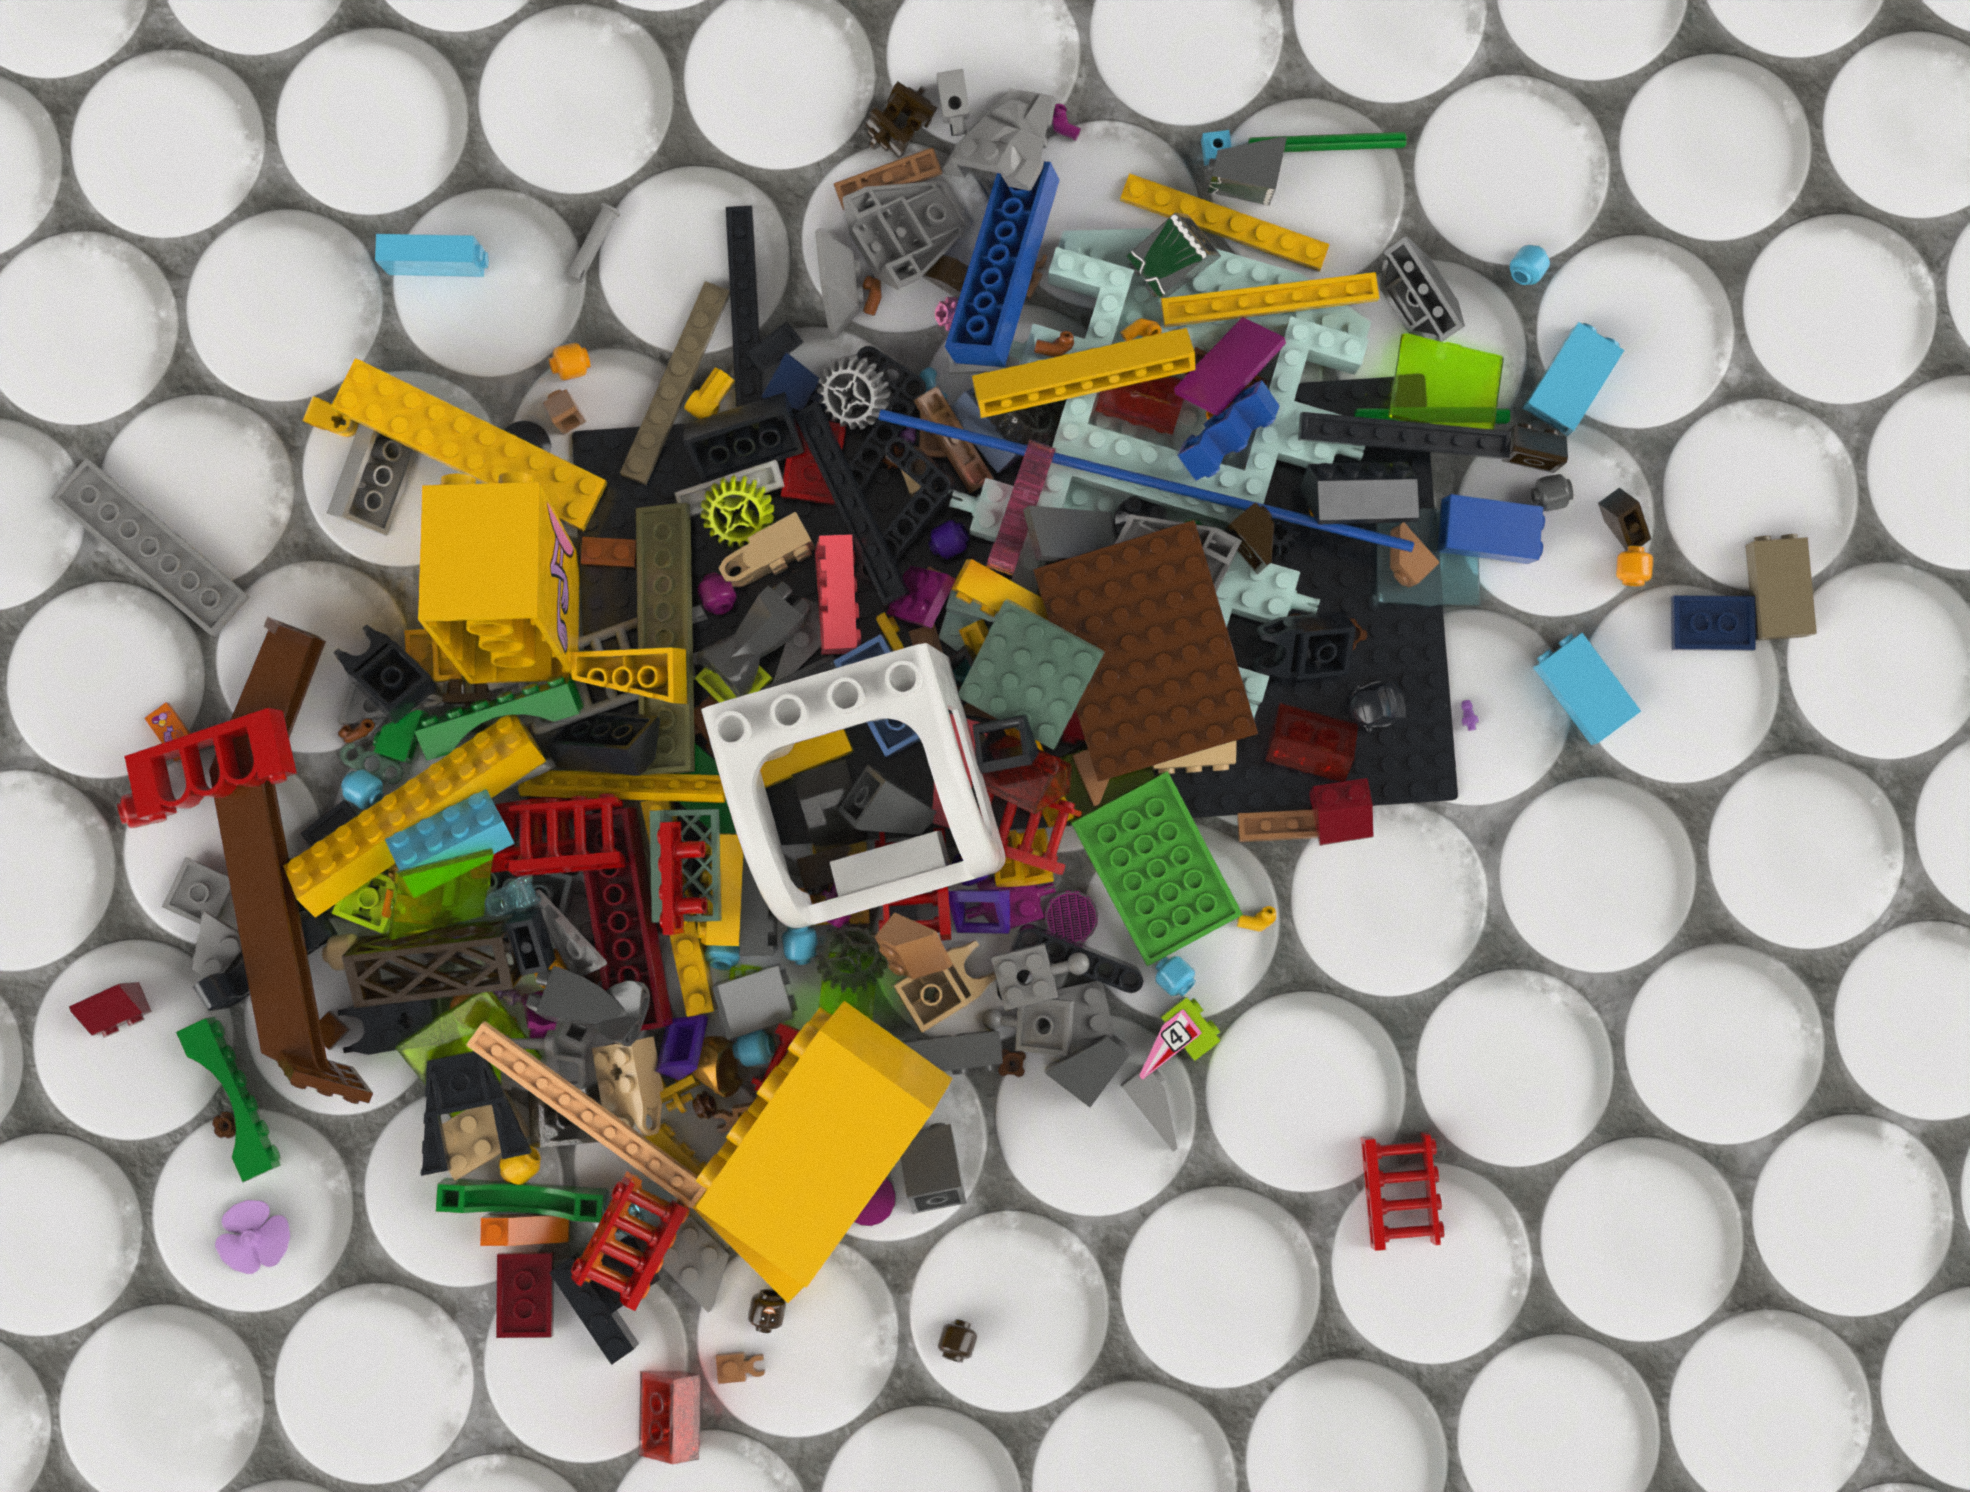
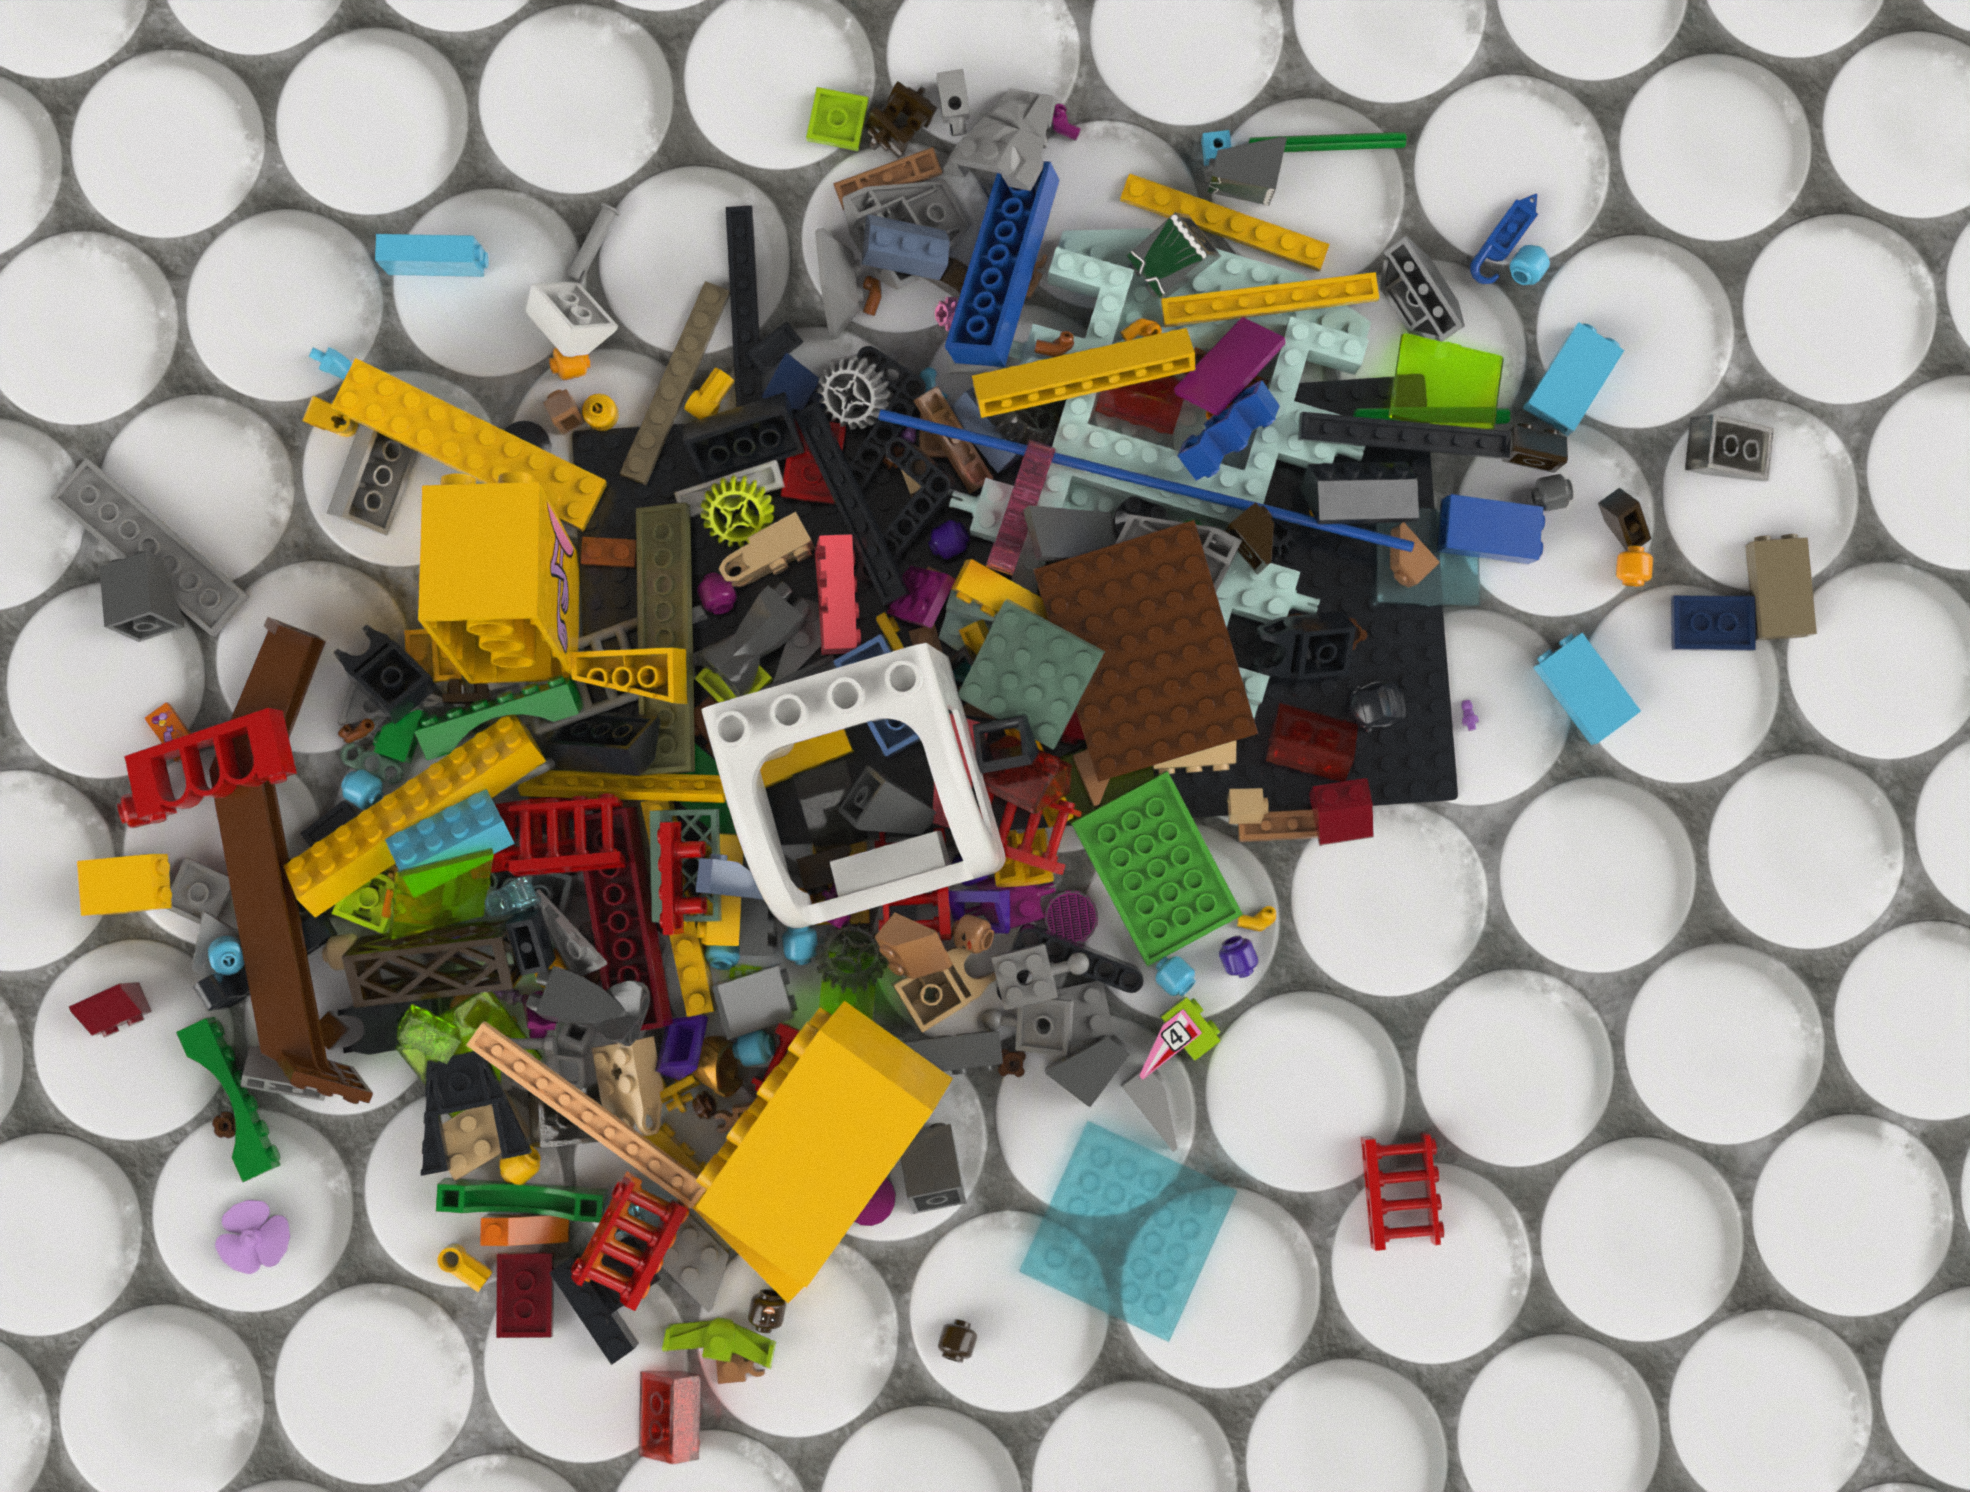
(124, 884): none -> yellow slope
(139, 597): none -> dark grey slope
(226, 955): none -> medium azure head
(266, 1075): none -> light grey slope
(331, 362): none -> medium azure bar
(428, 1034): none -> clear neon green brick
(467, 1269): none -> yellow piece
(569, 317): none -> white slope
(608, 412): none -> yellow head
(719, 1340): none -> lime plate
(725, 878): none -> sand blue slope
(837, 119): none -> lime plate
(905, 247): none -> sand blue slope
(972, 934): none -> medium nougat head
(1128, 1231): none -> clear light blue plate
(1238, 956): none -> dark purple head
(1246, 806): none -> tan brick
(1505, 236): none -> blue plate
(1729, 448): none -> clear smoke slope

